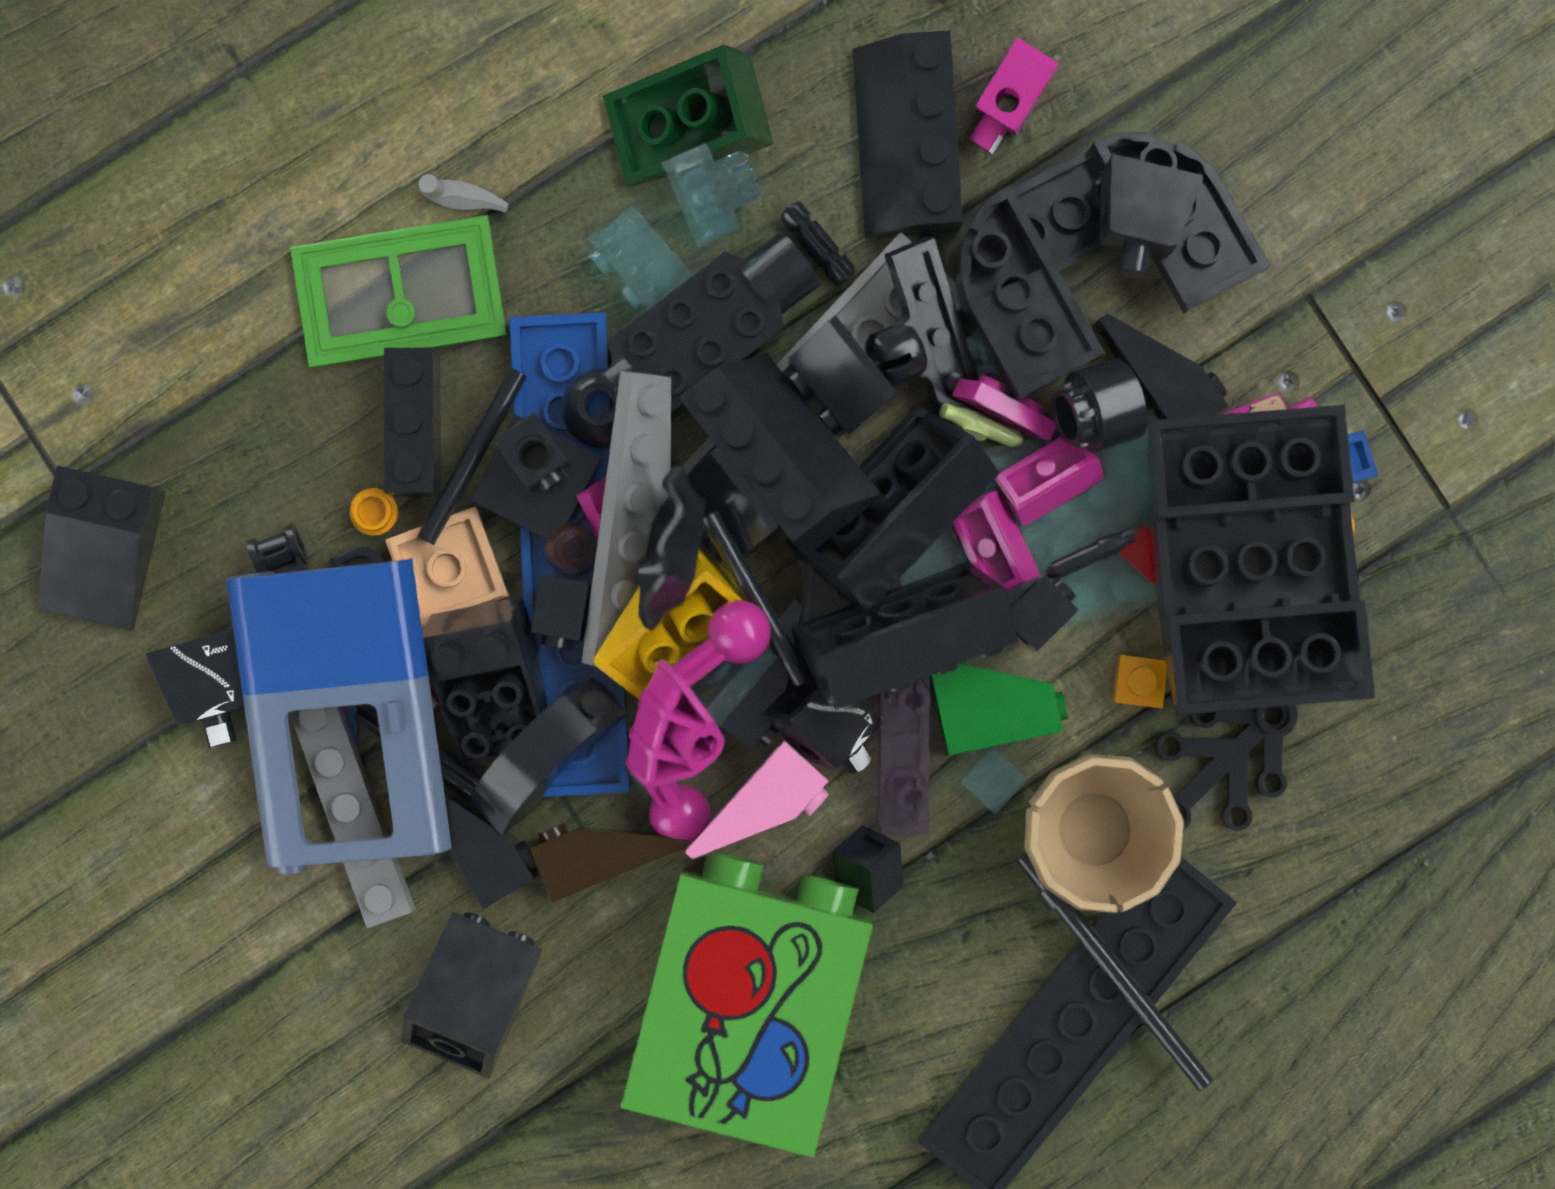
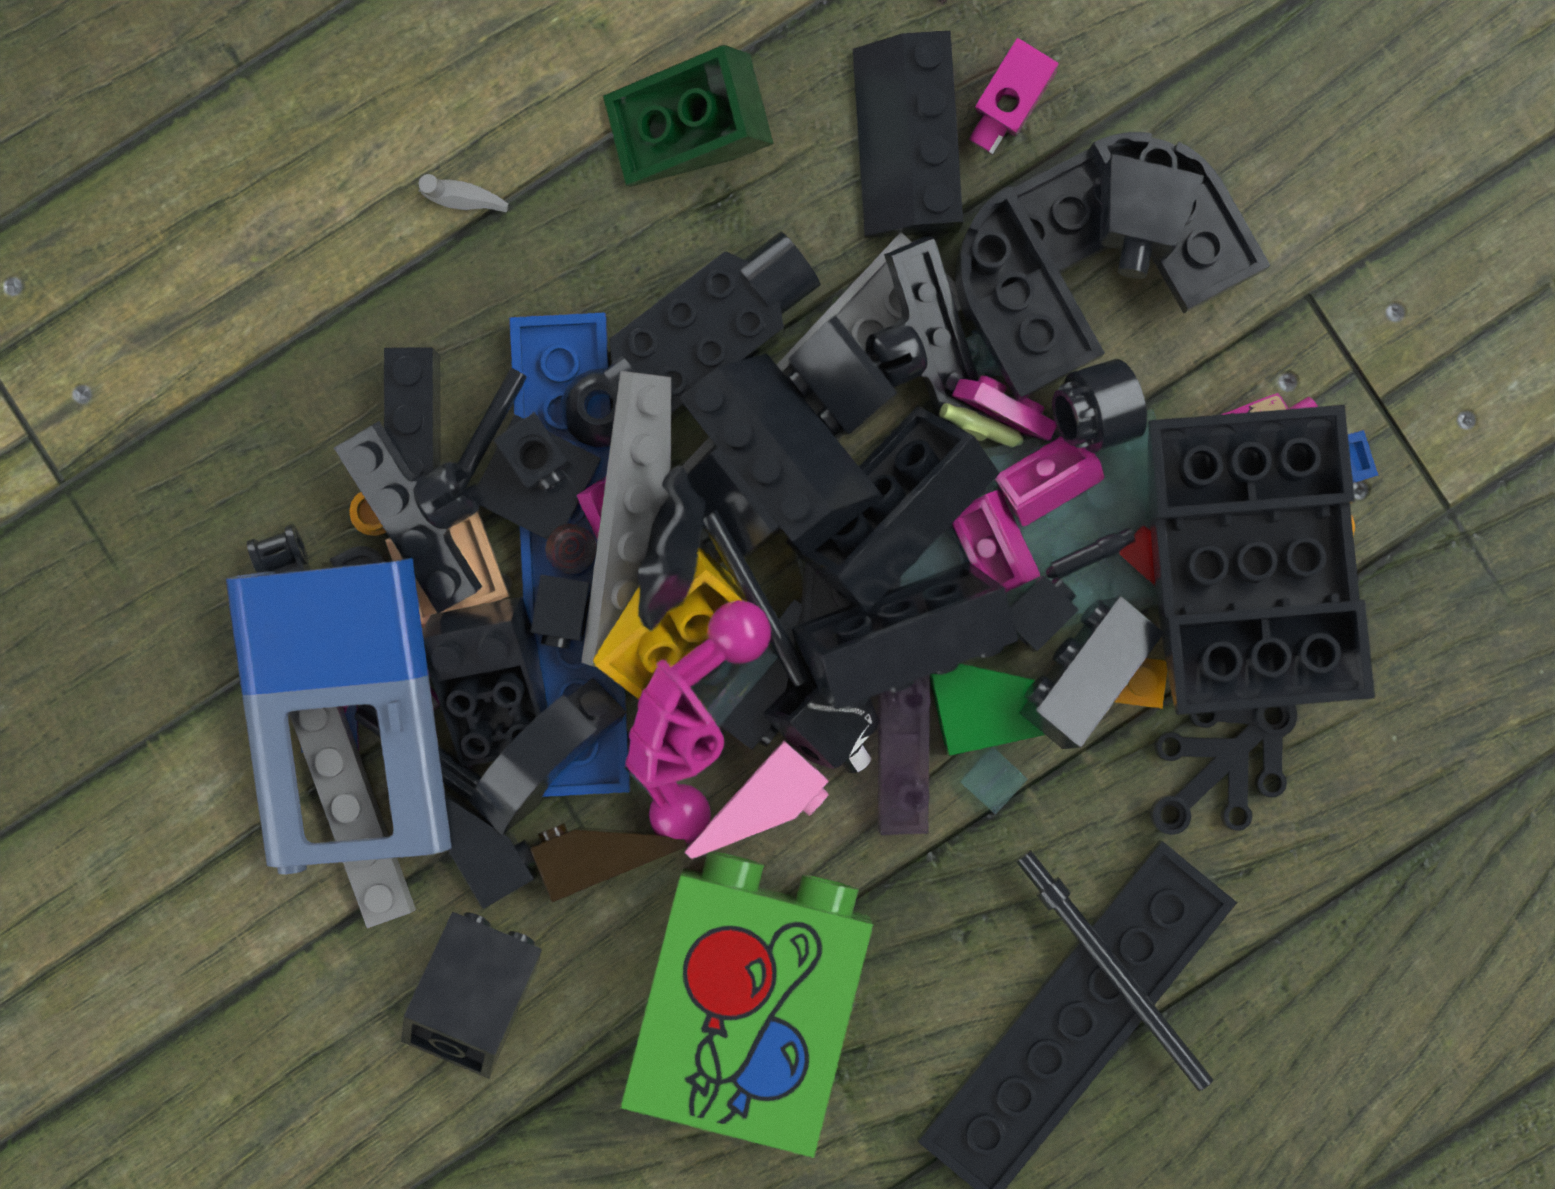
(97, 546): black slope -> none
(201, 684): black torso -> none
(398, 291): bright green door -> none
(416, 512): none -> black plate
(638, 259): clear light blue bracket -> none
(711, 190): clear light blue hinge -> none
(817, 243): black axle -> none
(871, 865): black panel -> none
(1090, 671): none -> brick
(1103, 833): tan plate -> none
(1168, 379): black slope -> none

